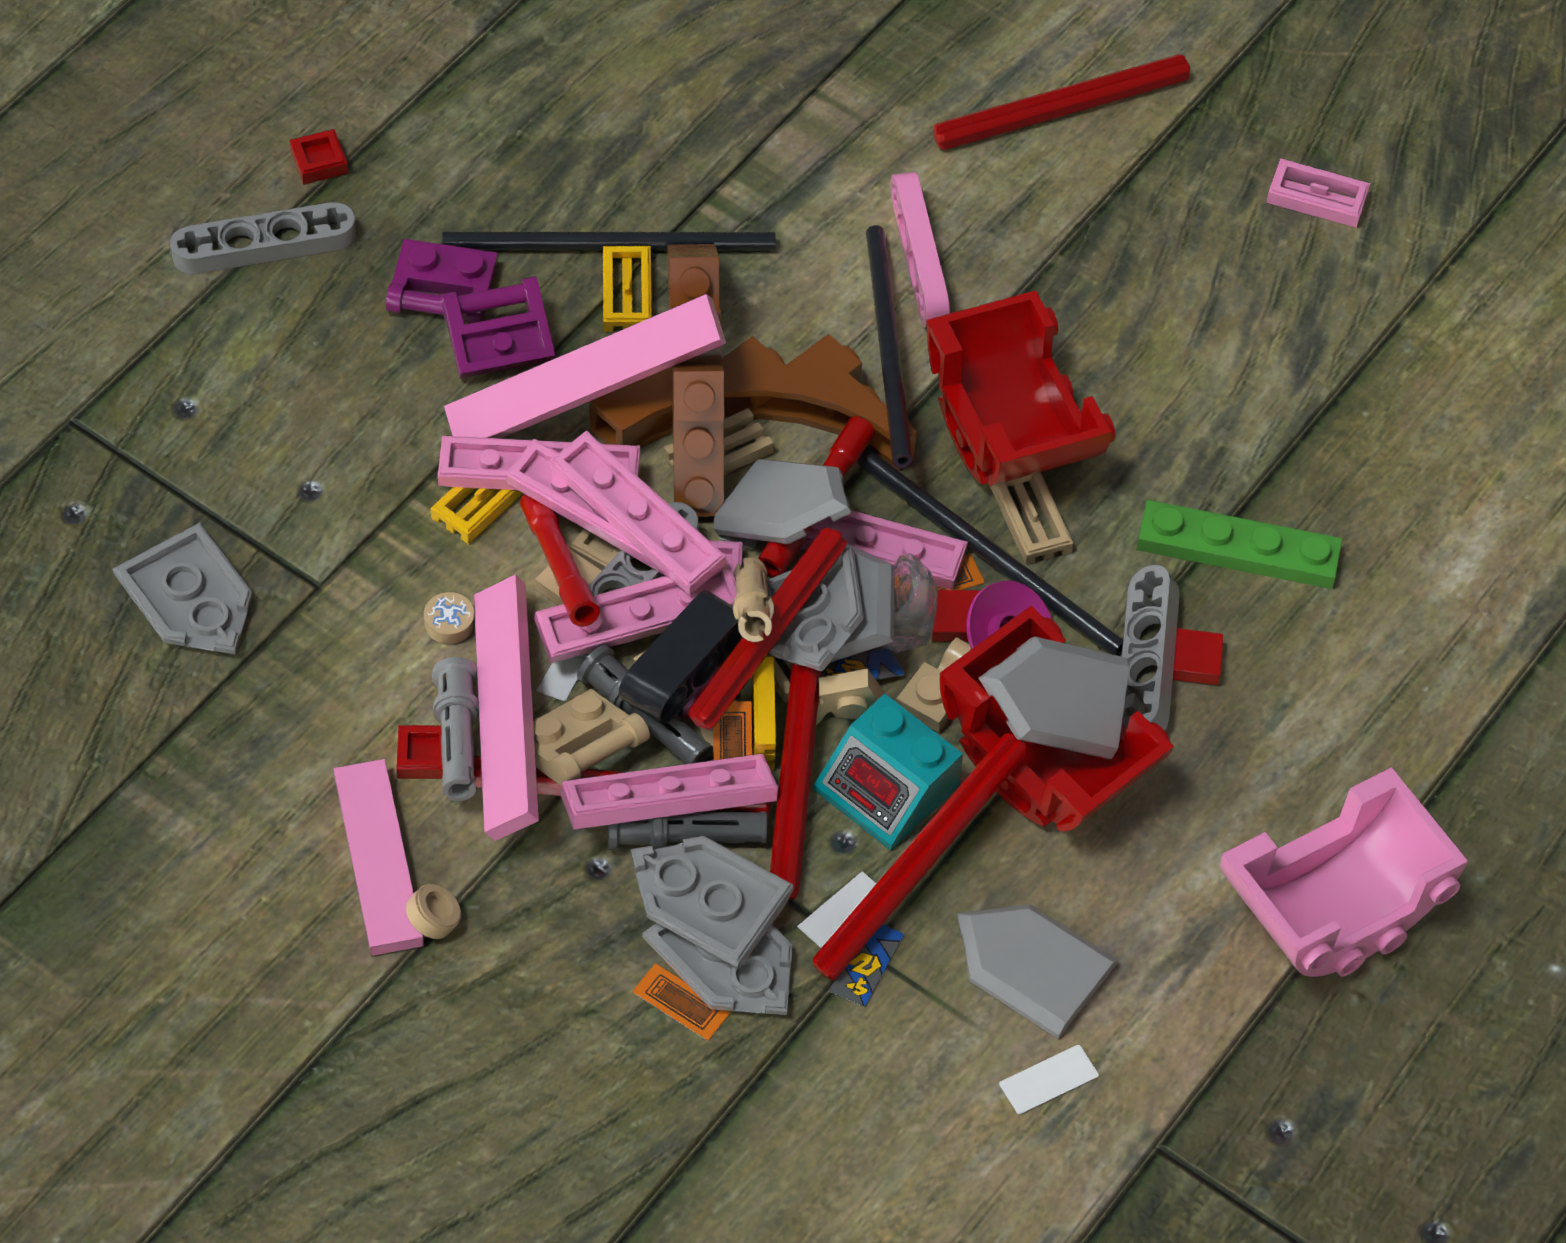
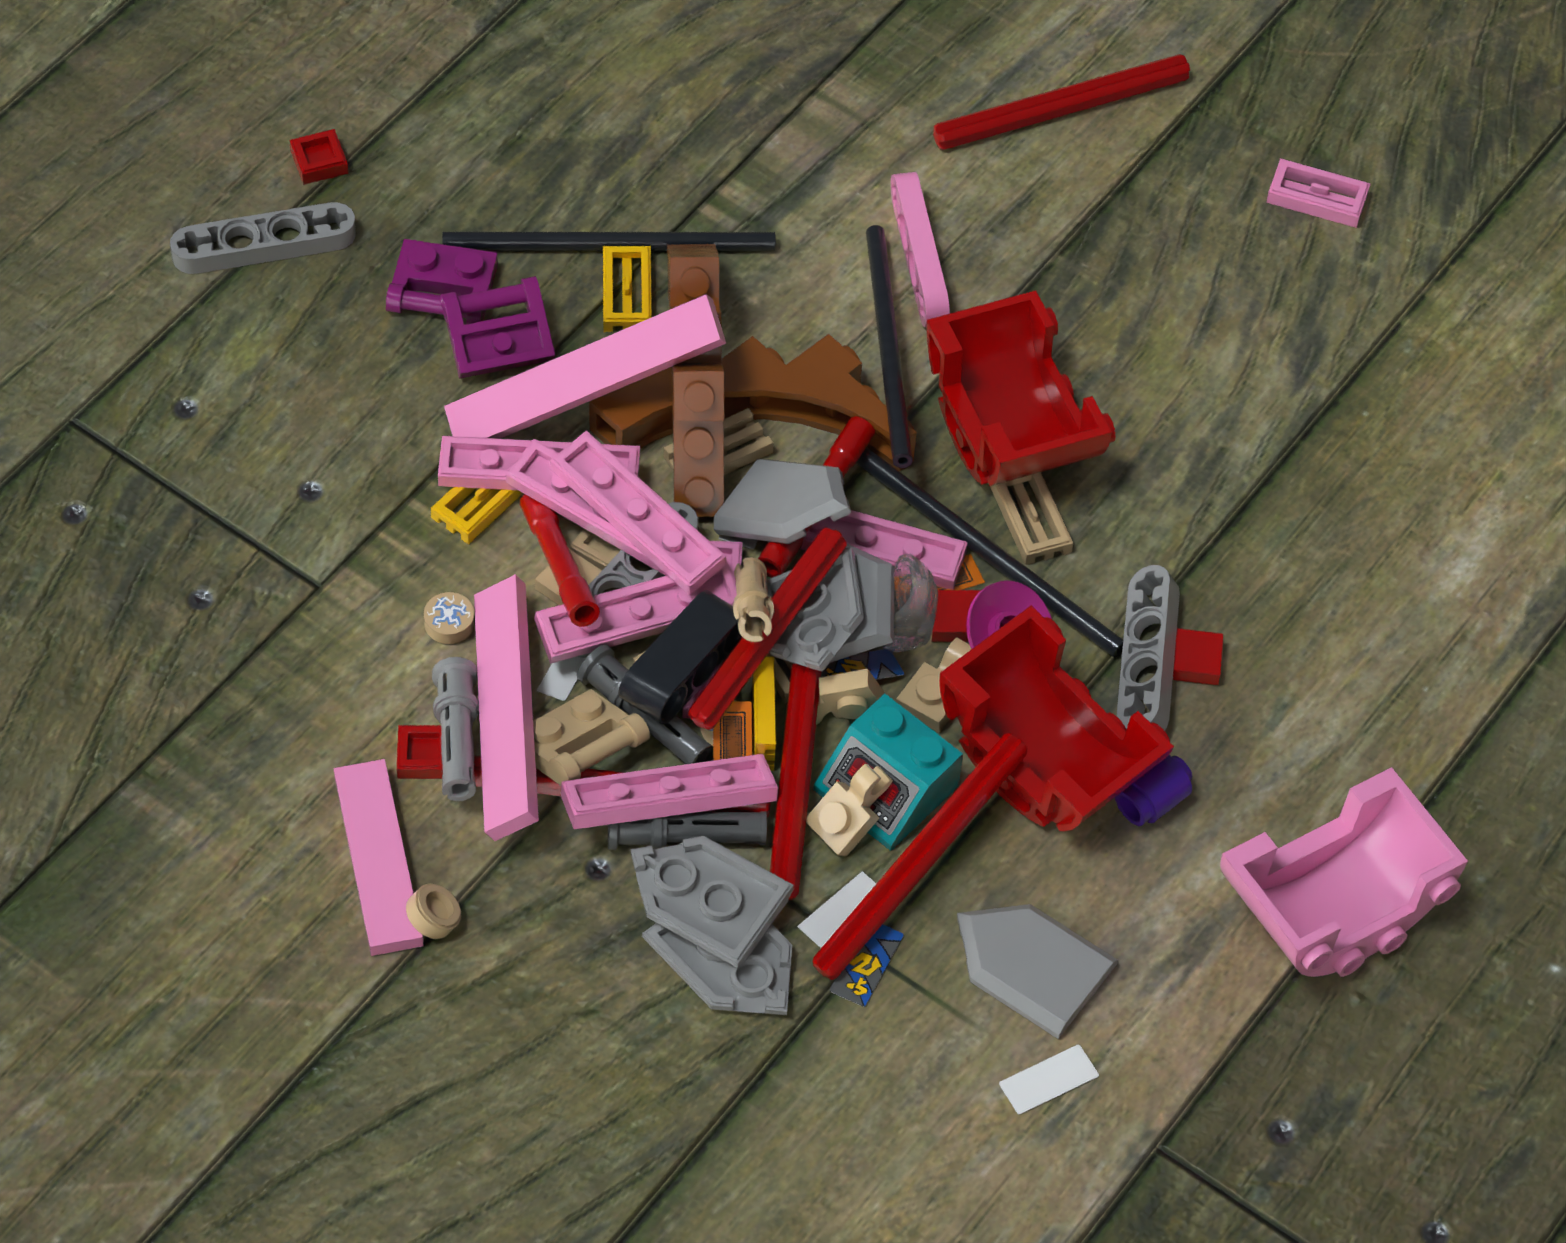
(189, 591): light grey tile -> none
(679, 1002): sticker -> none
(845, 811): none -> tan plate
(1062, 696): light grey tile -> none
(1156, 792): none -> dark purple brick
(1239, 544): bright green plate -> none

